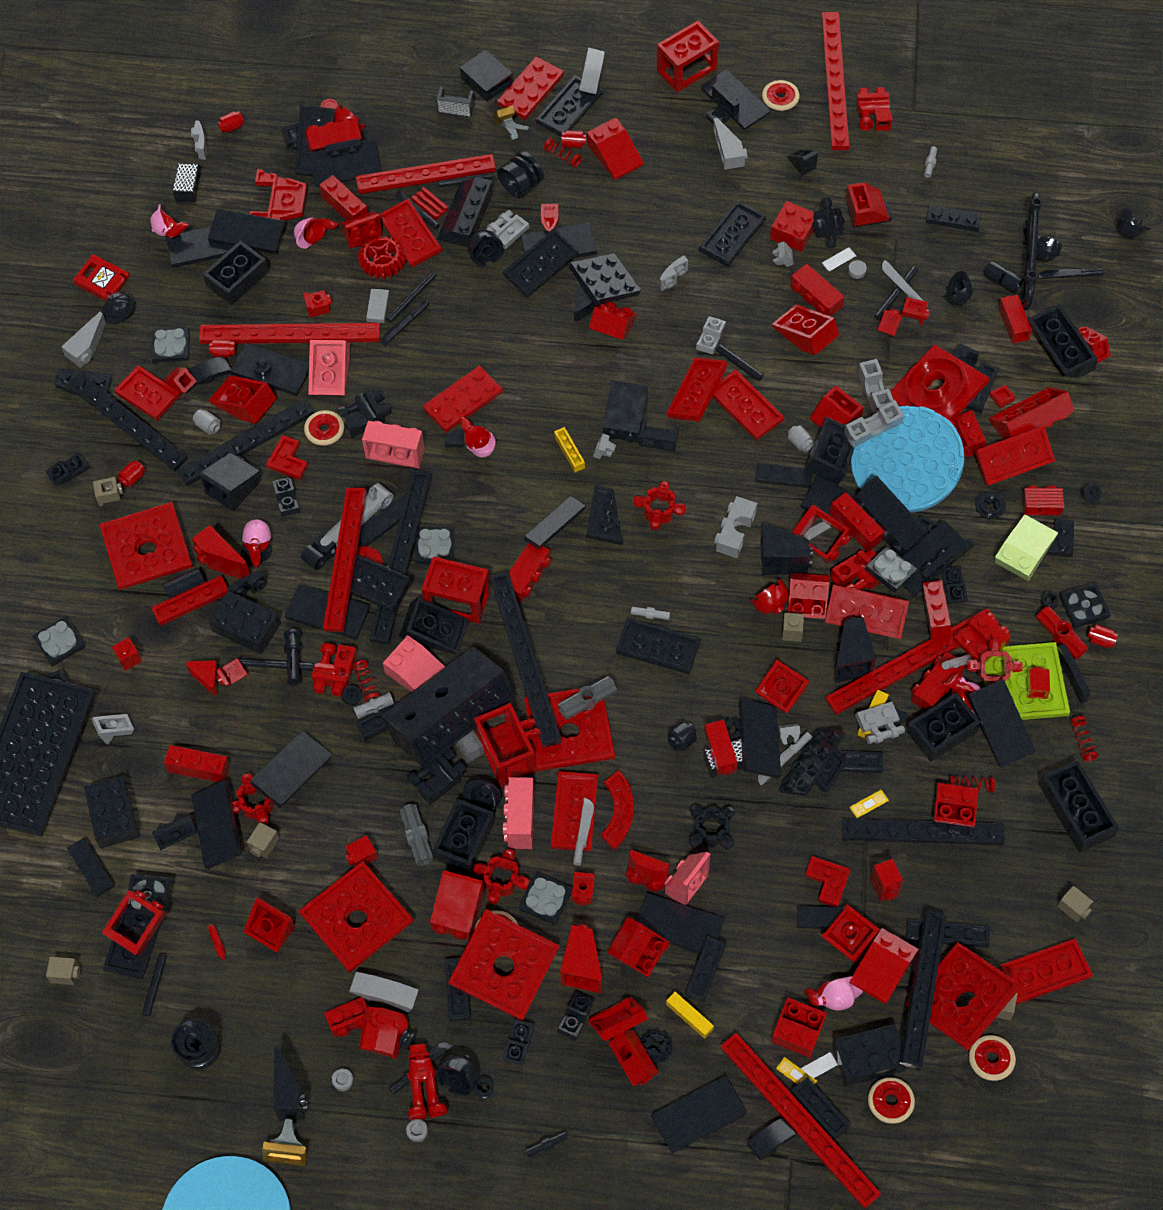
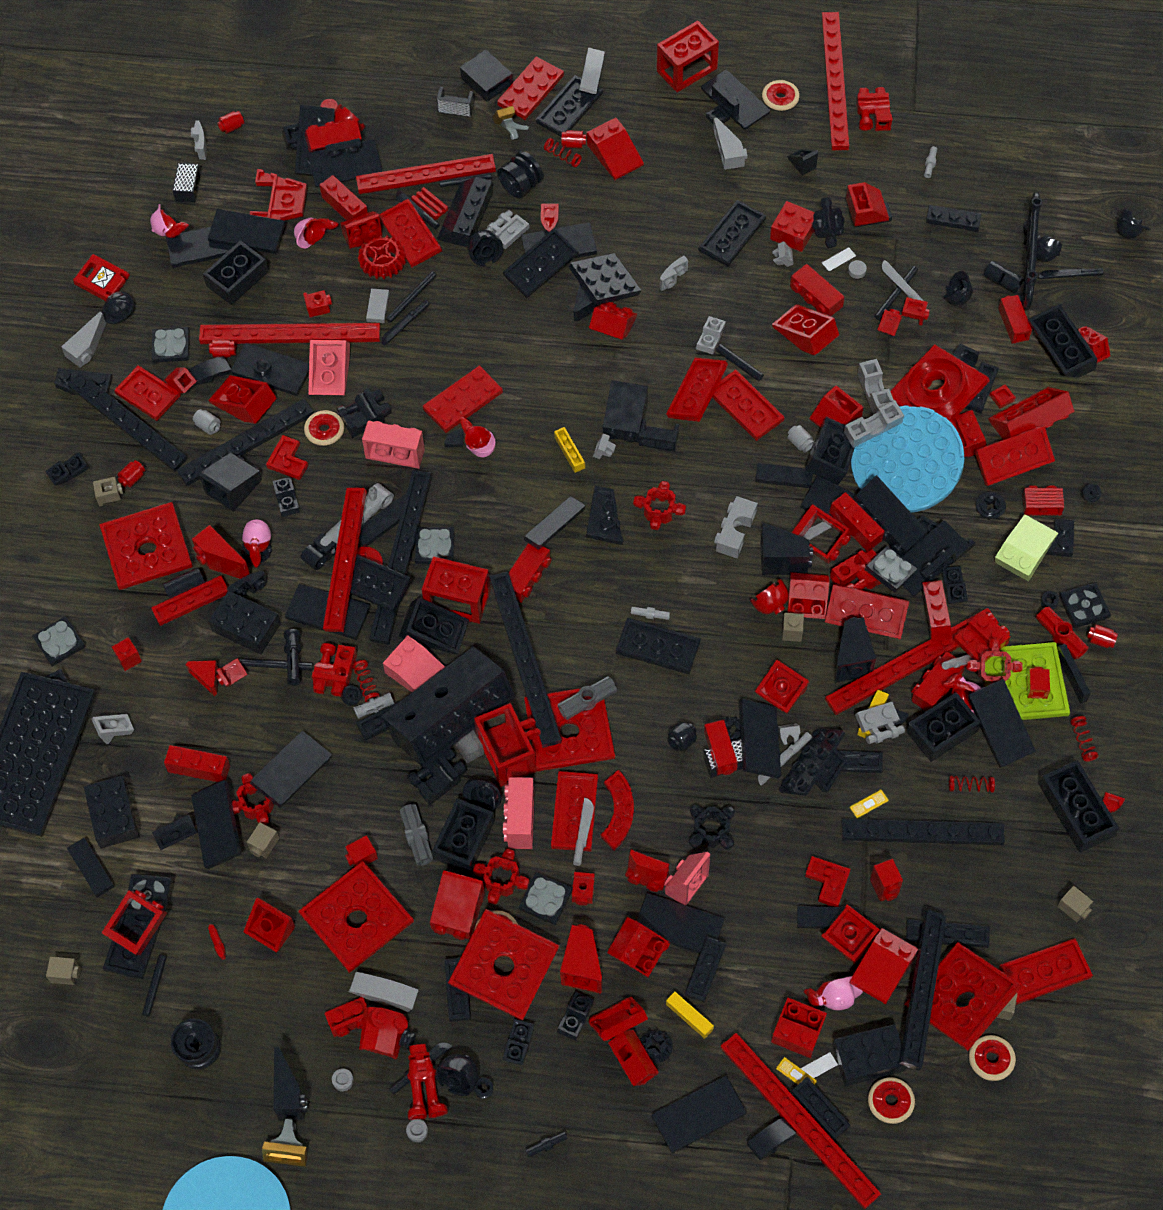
(955, 804): red slope -> none
(1113, 802): none -> red tile

